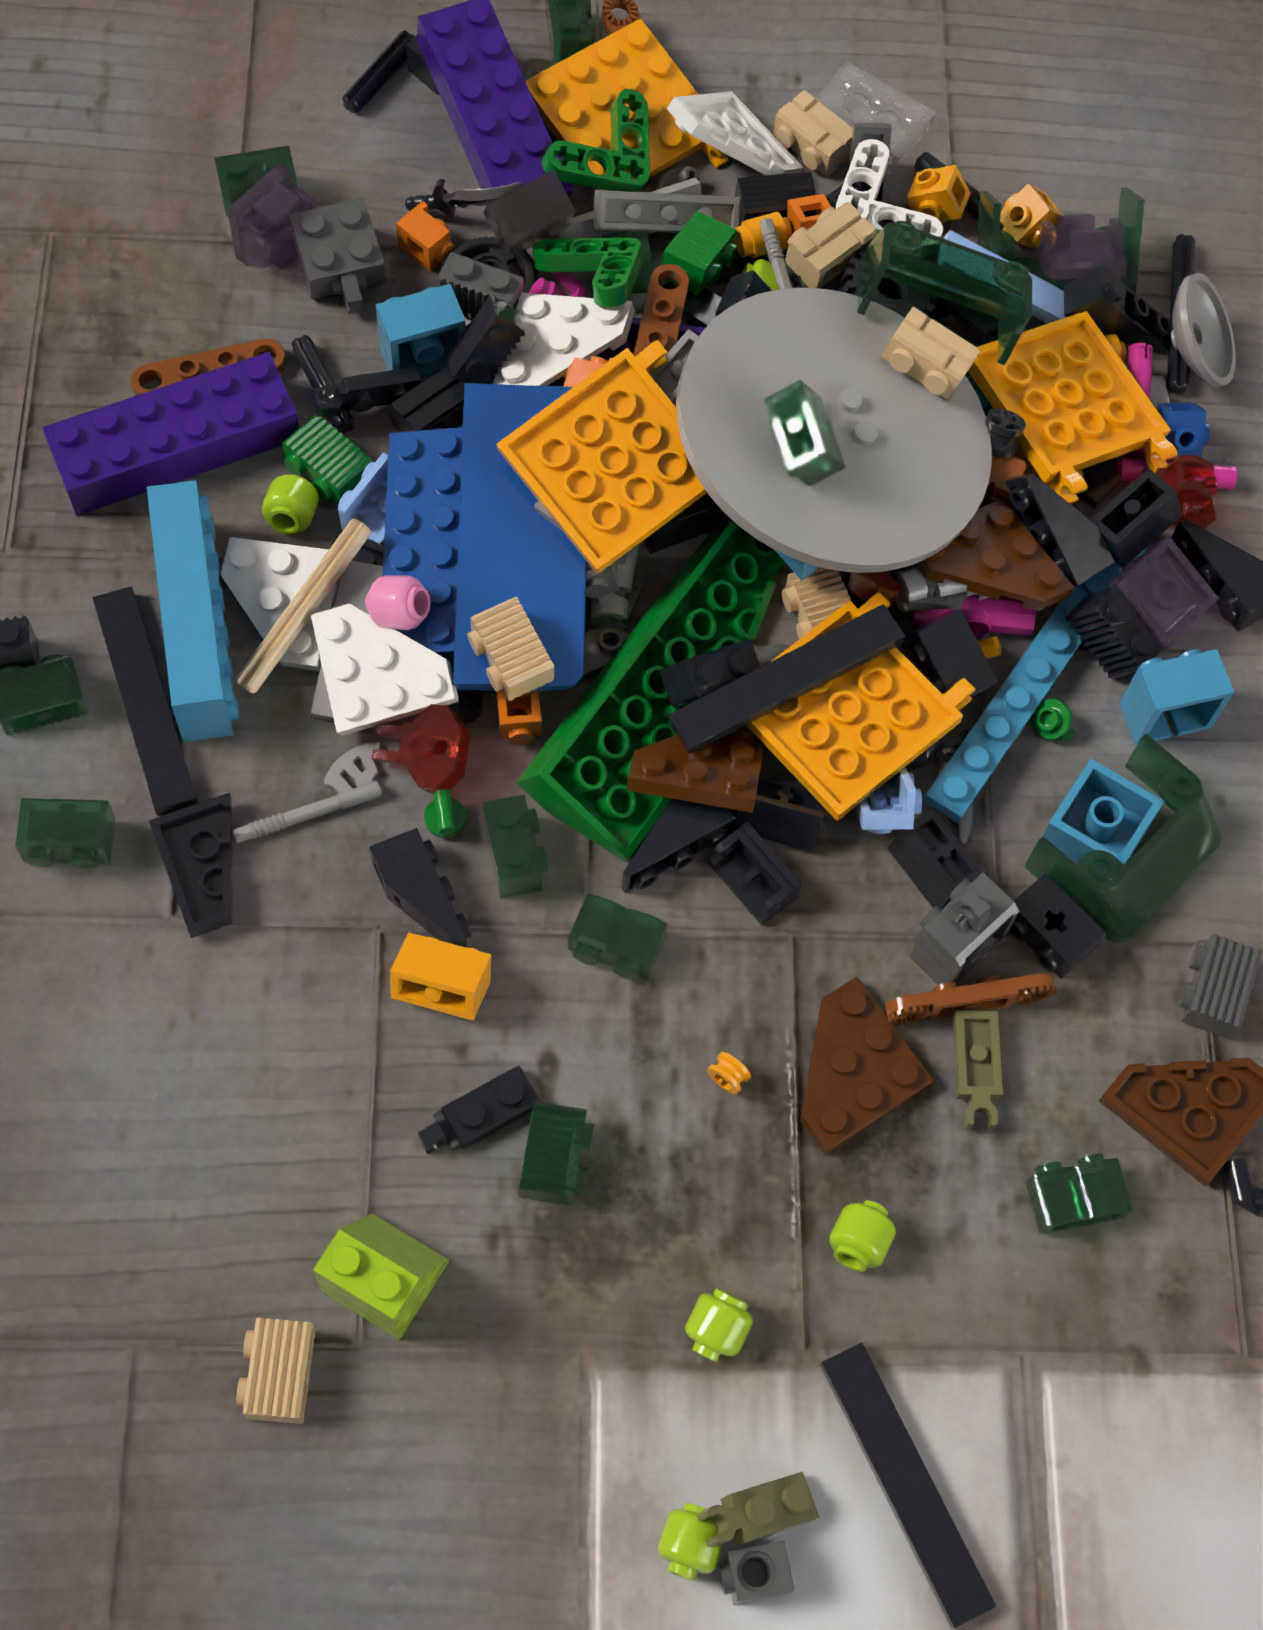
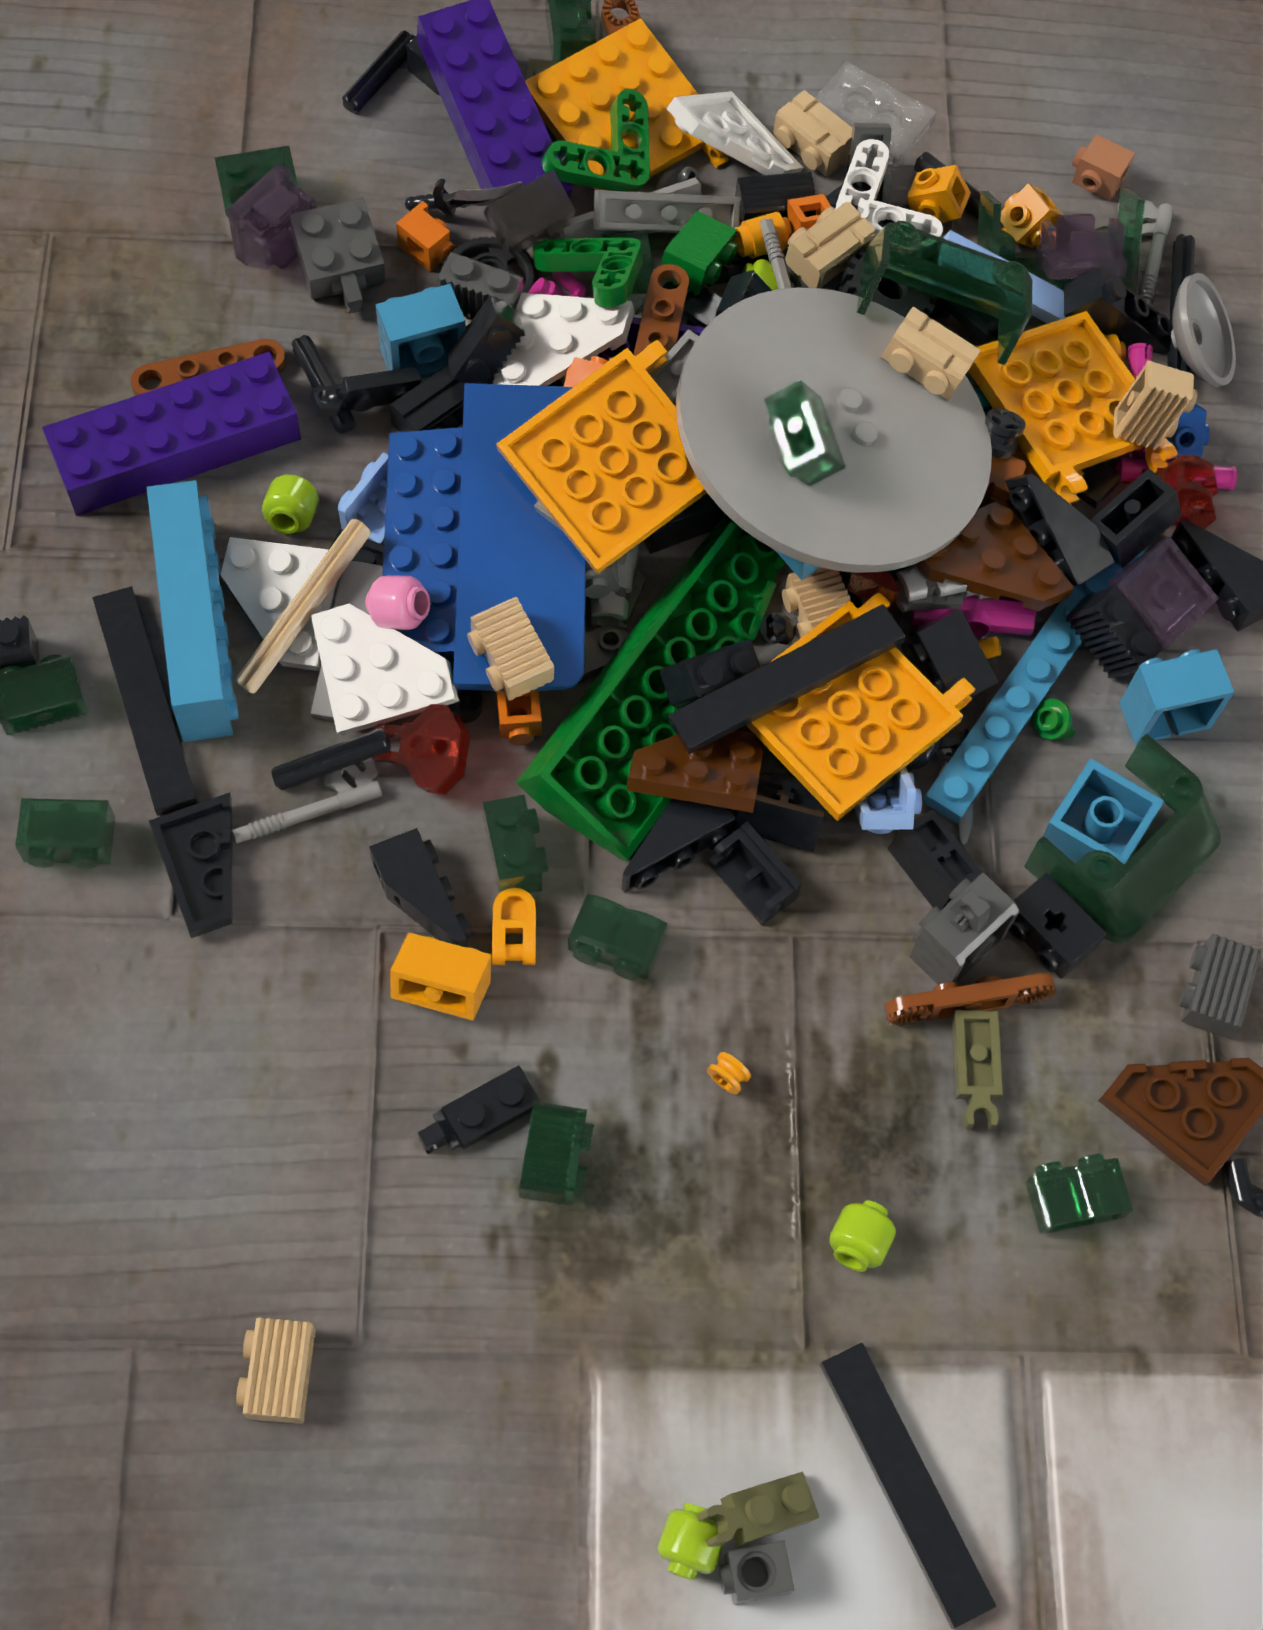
(325, 458): green brick -> none
(331, 759): none -> black axle
(379, 1273): lime slope -> none
(444, 815): green plate -> none
(514, 914): none -> light orange plate
(718, 1324): lime head -> none
(783, 628): none -> black hinge
(856, 1068): reddish brown plate -> none
(1102, 167): none -> nougat brick
(1154, 405): none -> tan brick
(1159, 230): none -> light grey piece

